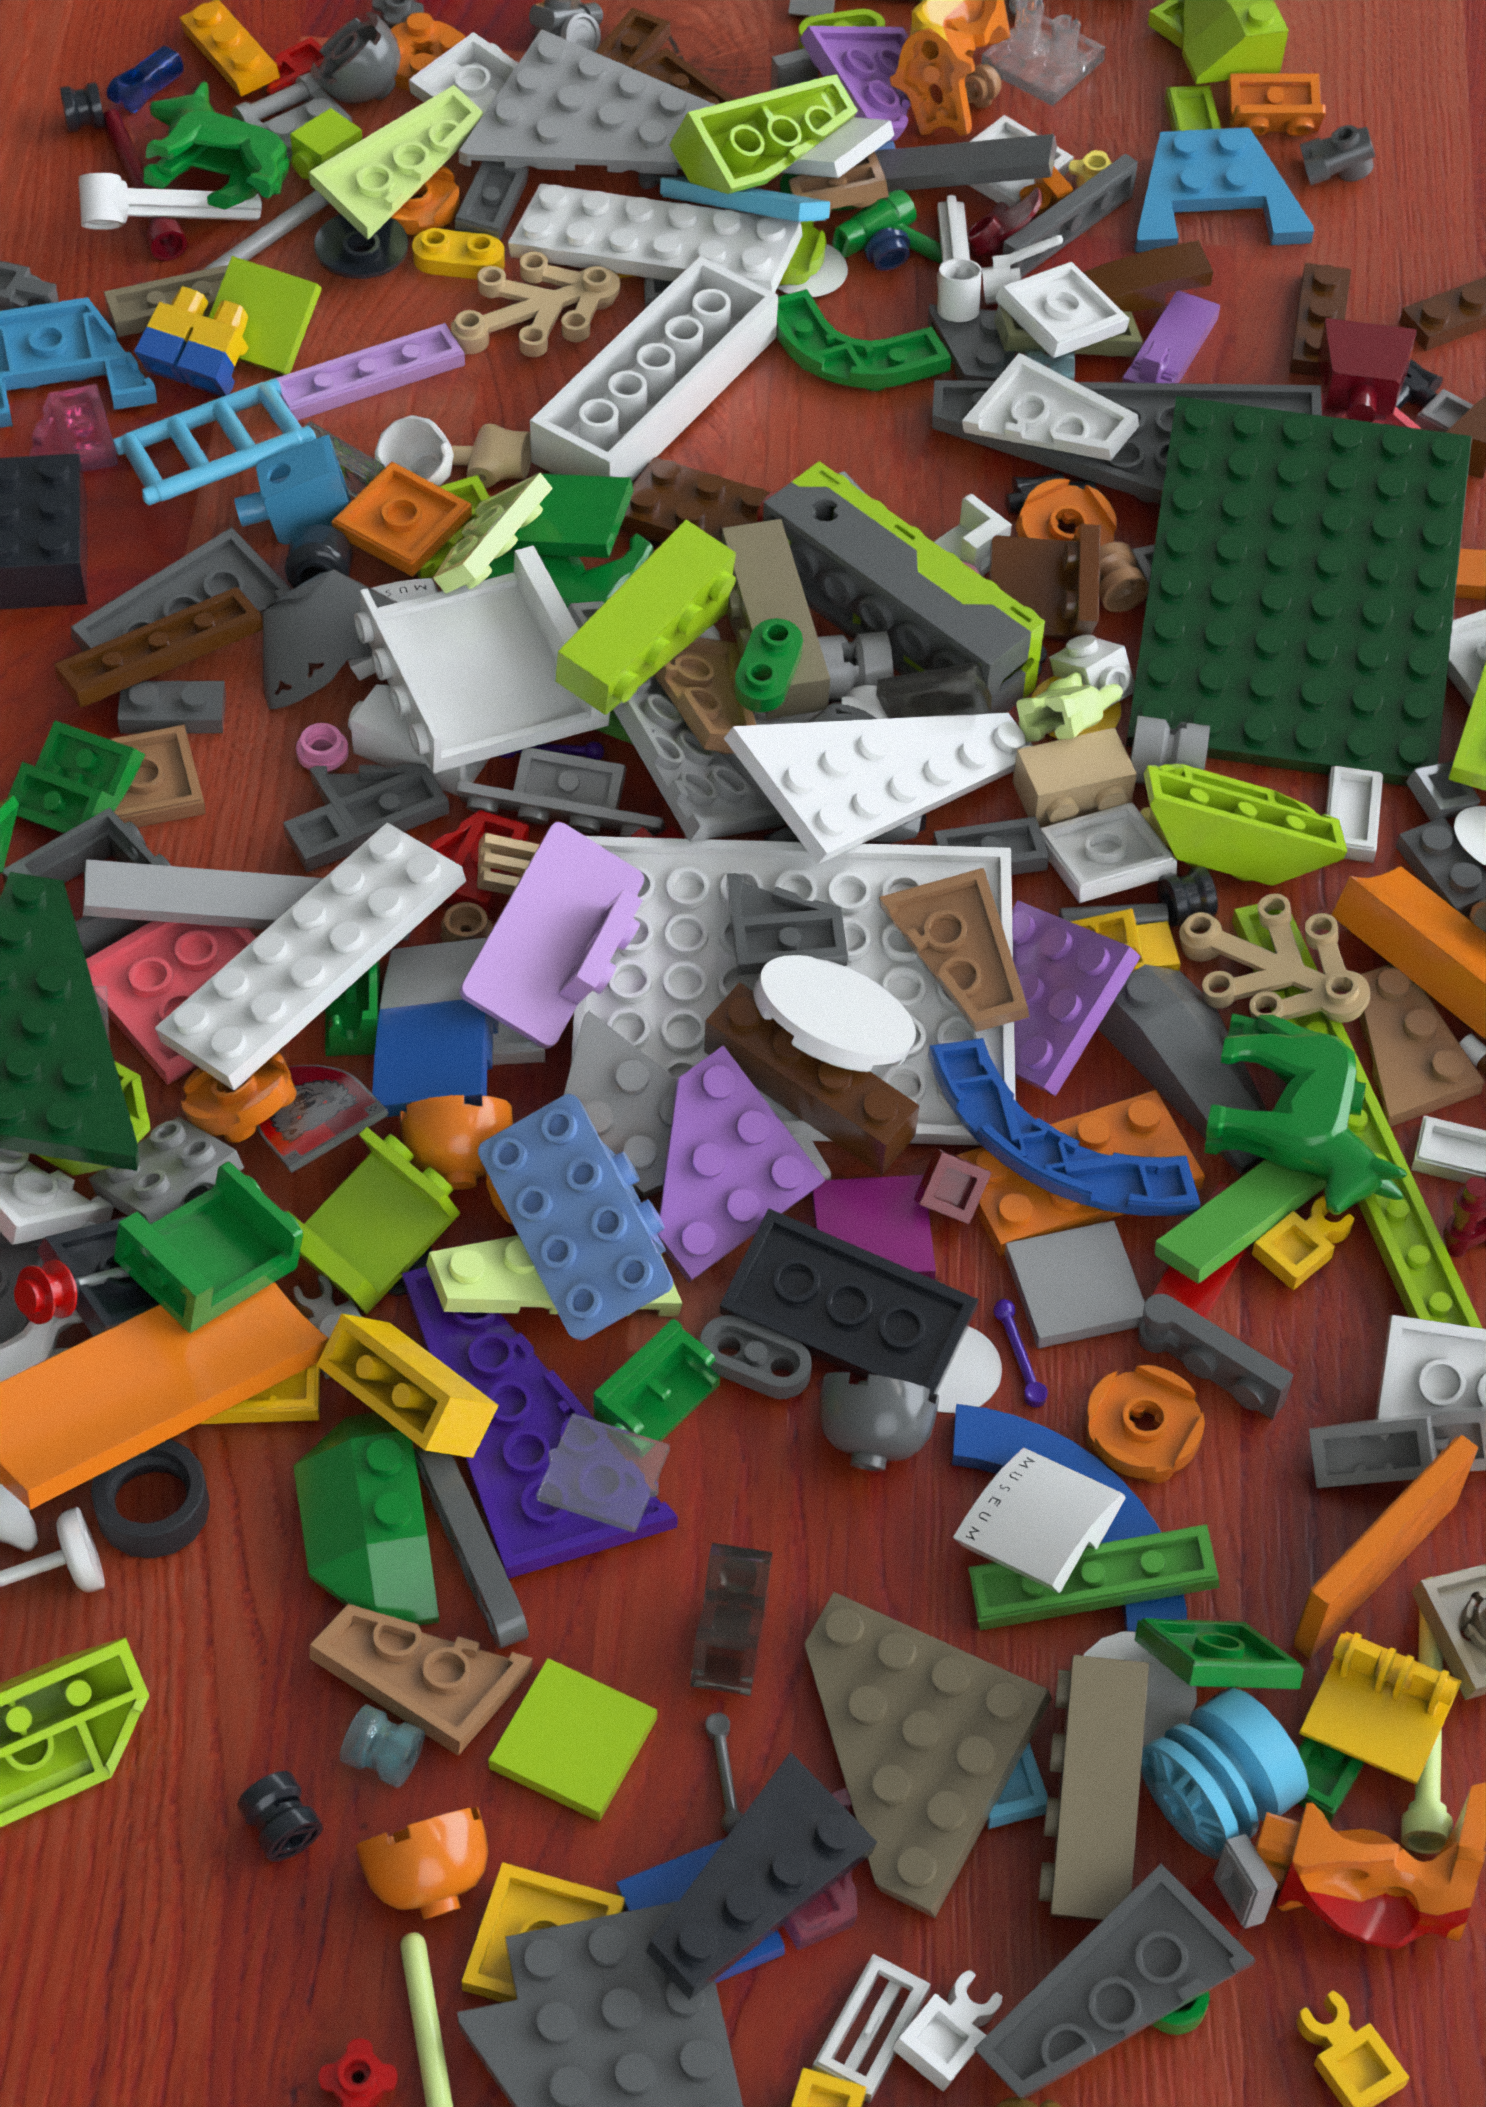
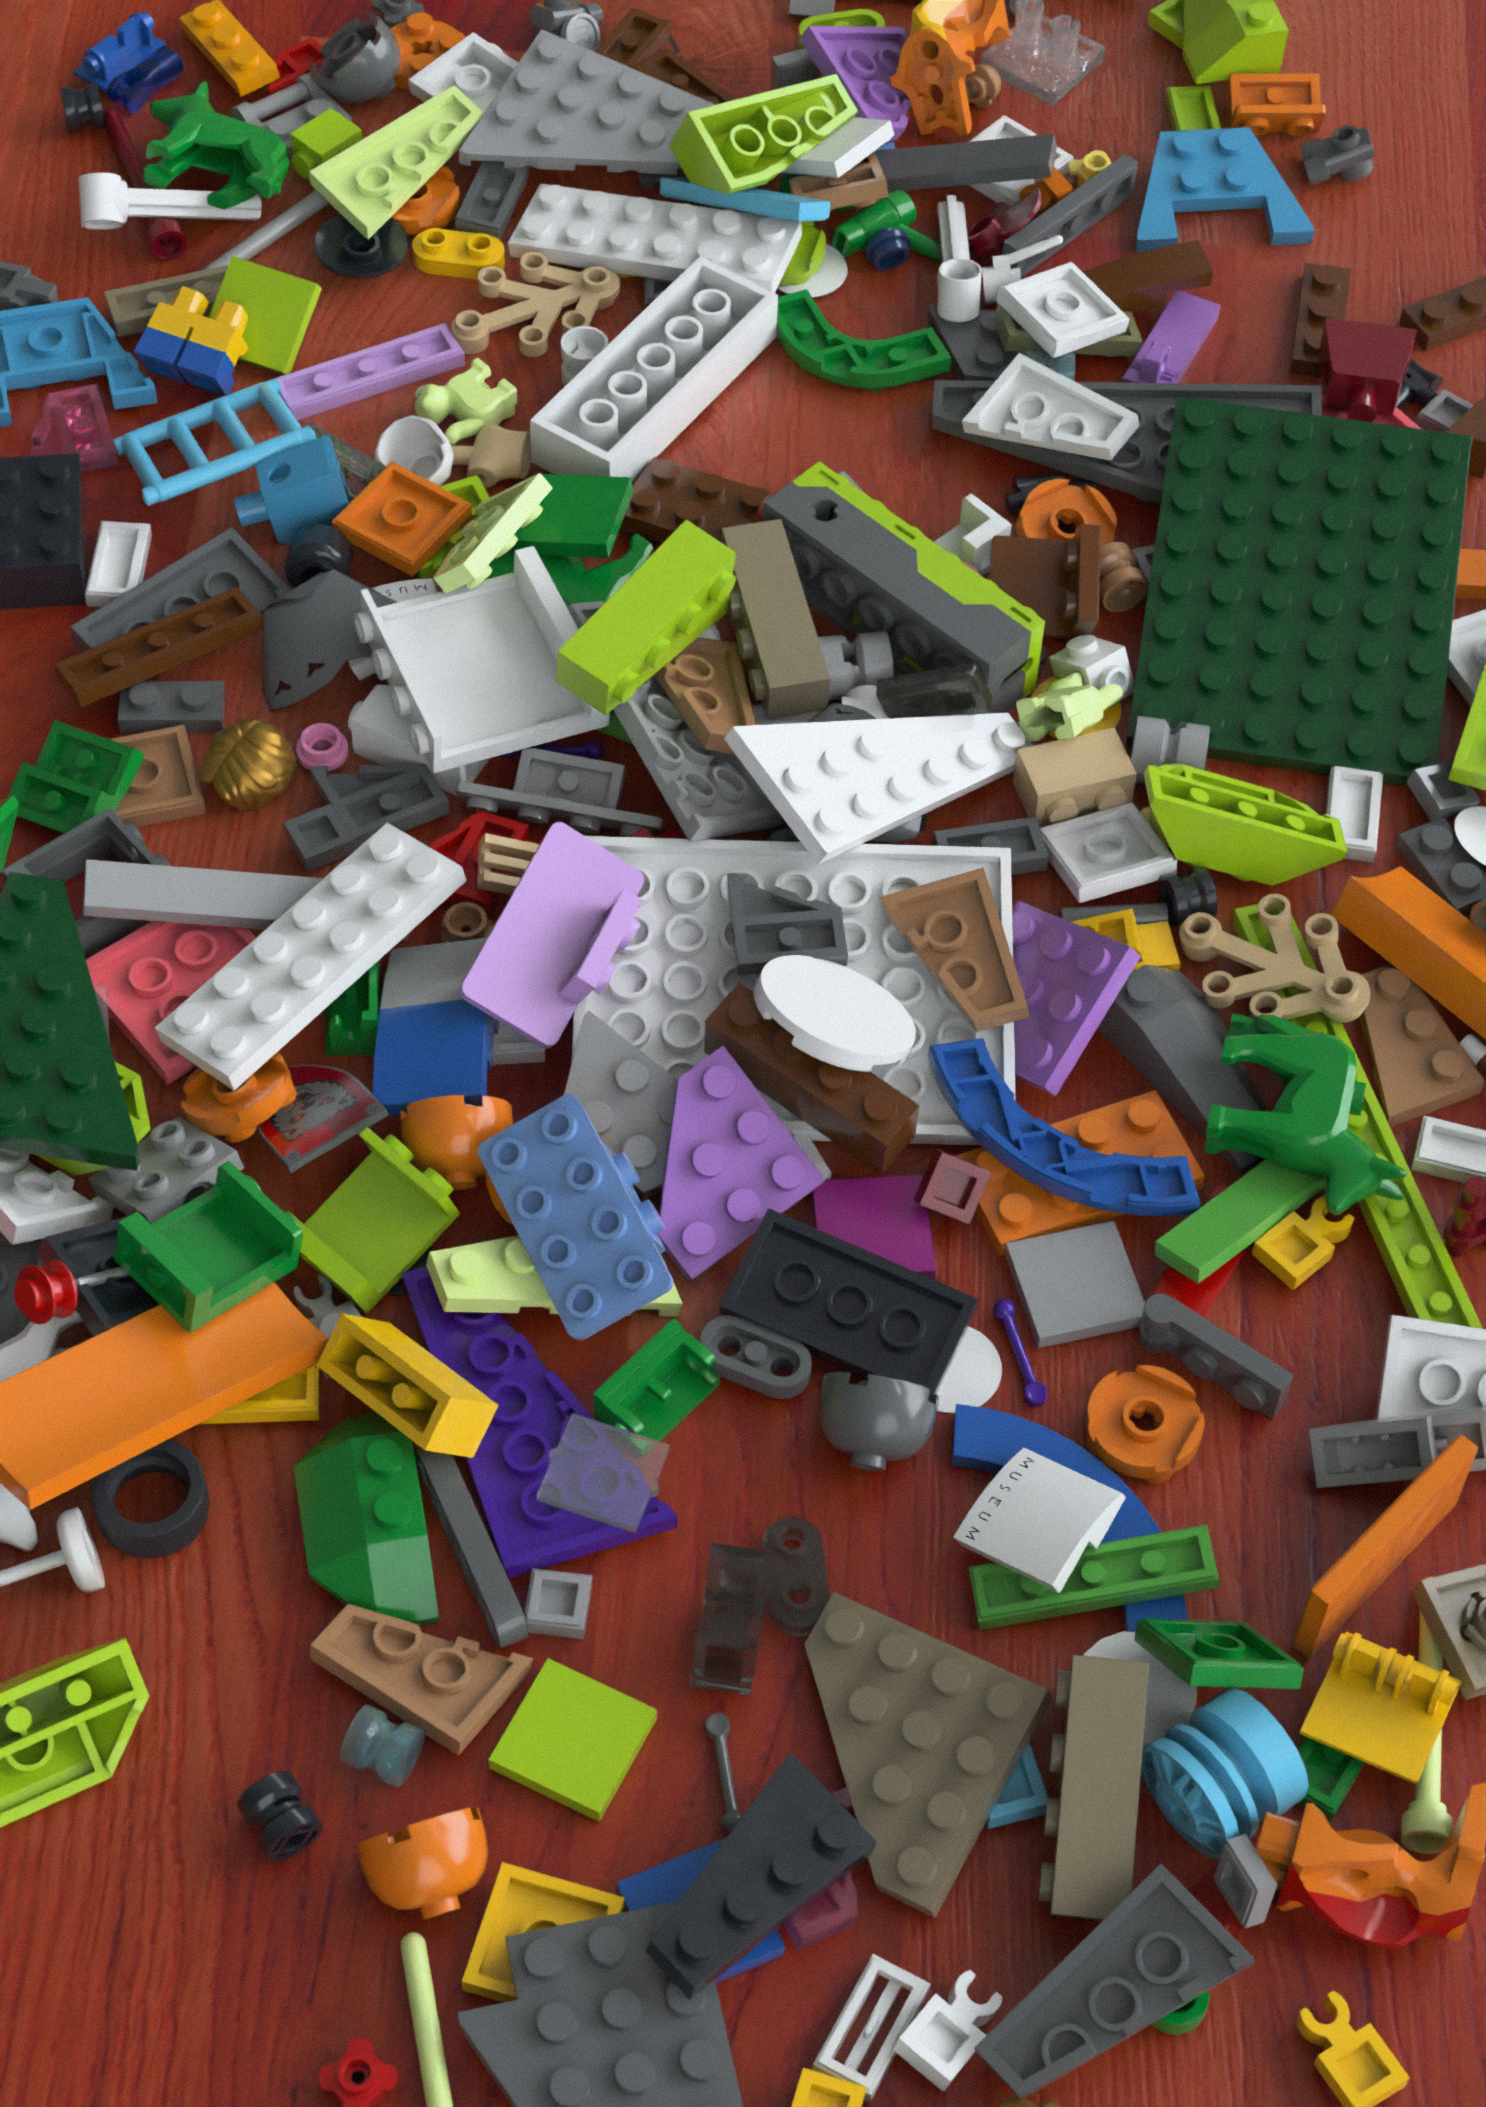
(117, 561): none -> white tile
(119, 53): none -> blue hinge
(249, 763): none -> pearl gold hair
(468, 400): none -> yellowish green animal
(558, 1603): none -> light grey tile
(579, 348): none -> white wheel
(771, 661): green plate -> none
(796, 1572): none -> clear smoke plate

